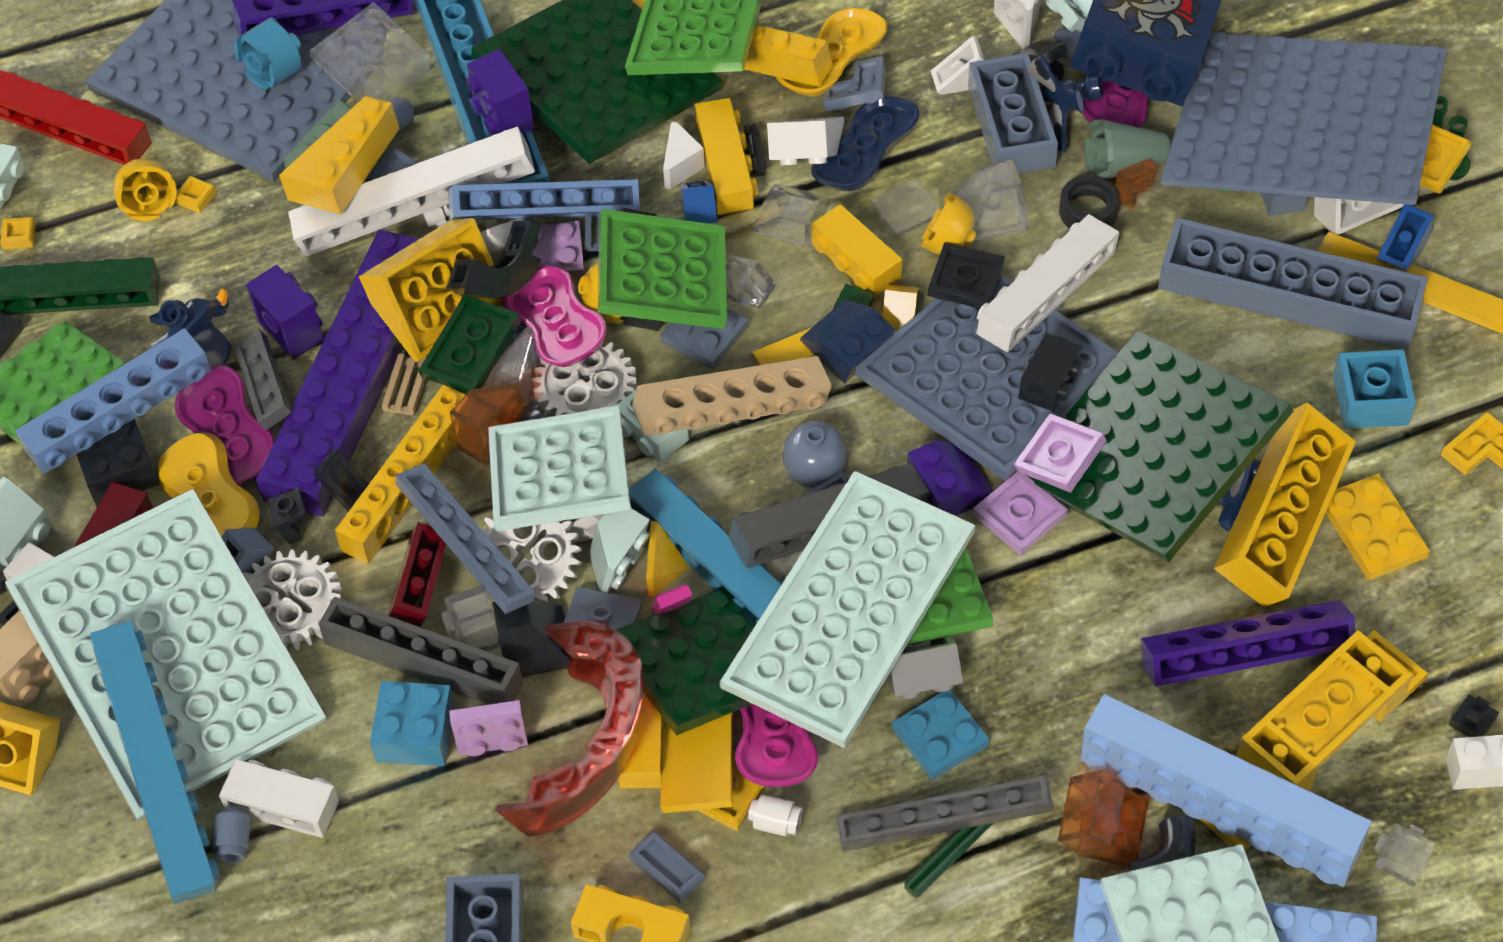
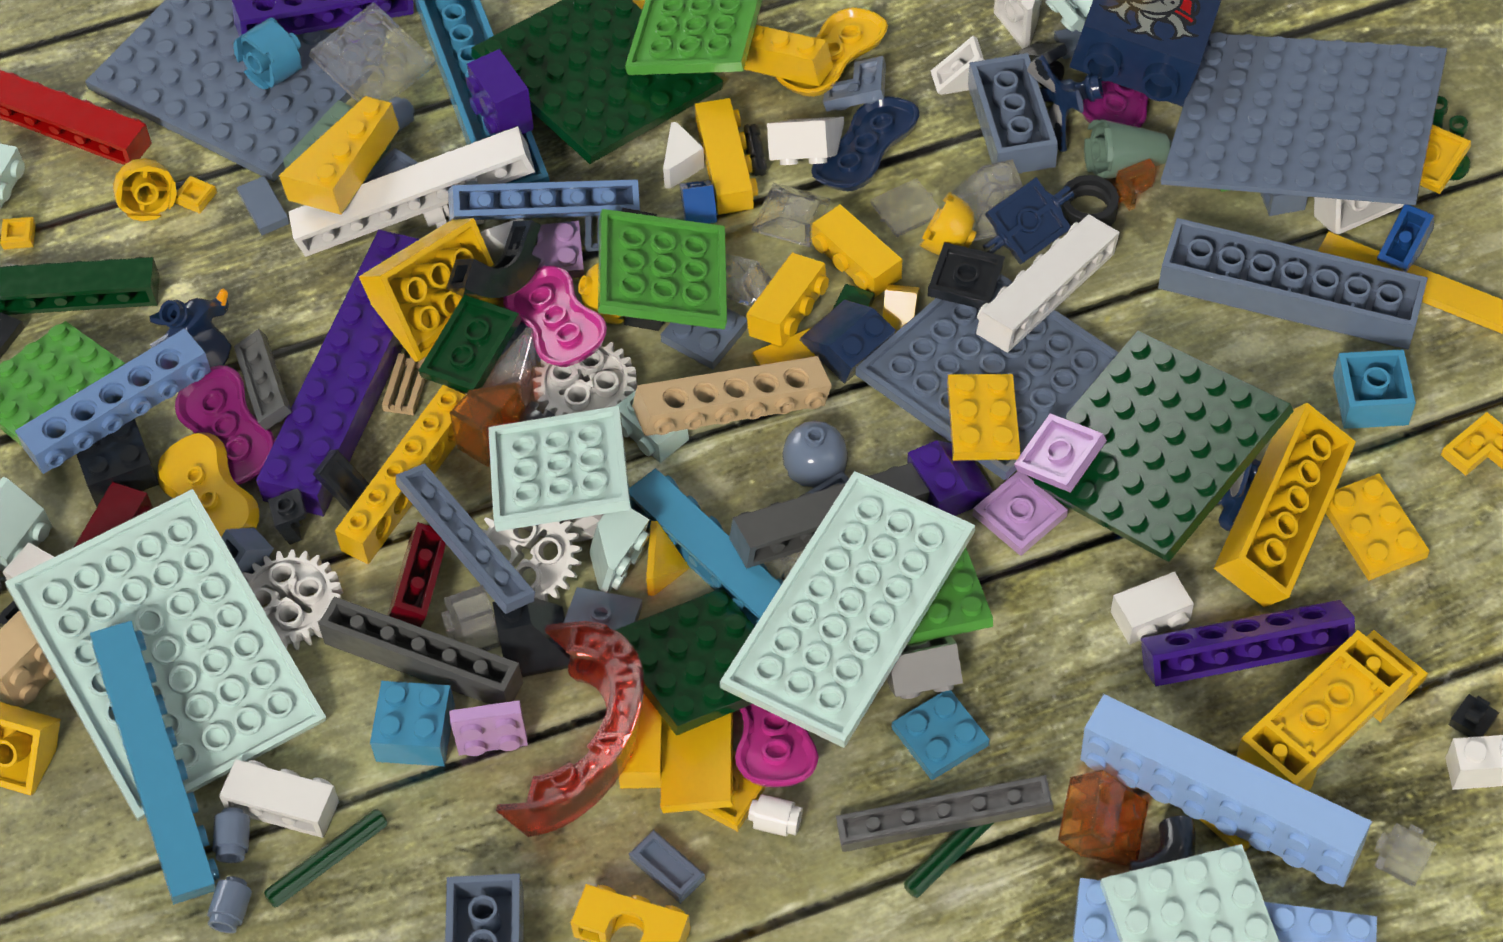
(229, 904): none -> sand blue brick
(263, 205): none -> sand blue tile
(285, 311): dark purple brick -> none
(325, 858): none -> dark green axle
(671, 600): dark pink tile -> none
(787, 299): none -> yellow brick
(983, 417): none -> yellow plate
(1028, 220): none -> dark blue plate
(1050, 373): black brick -> none
(1152, 608): none -> white brick

